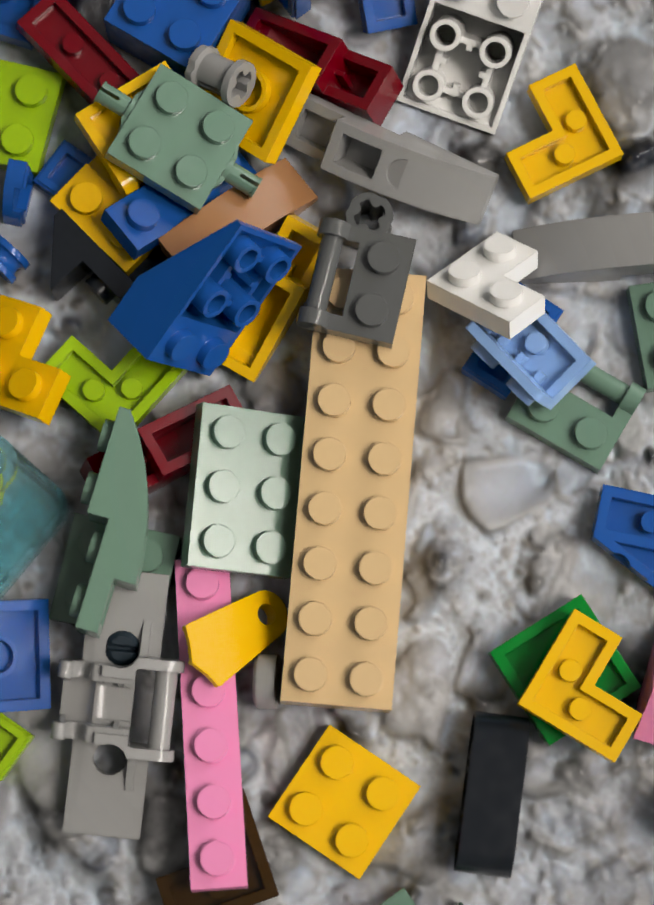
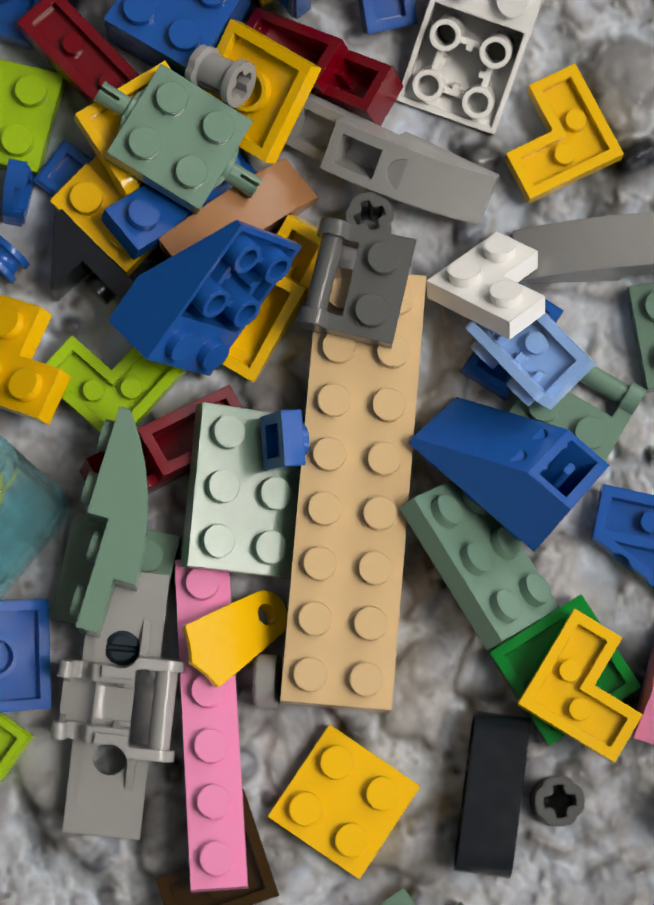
(283, 440): none -> blue plate
(479, 563): none -> sand green plate
(510, 465): none -> blue slope
(565, 787): none -> dark grey bush

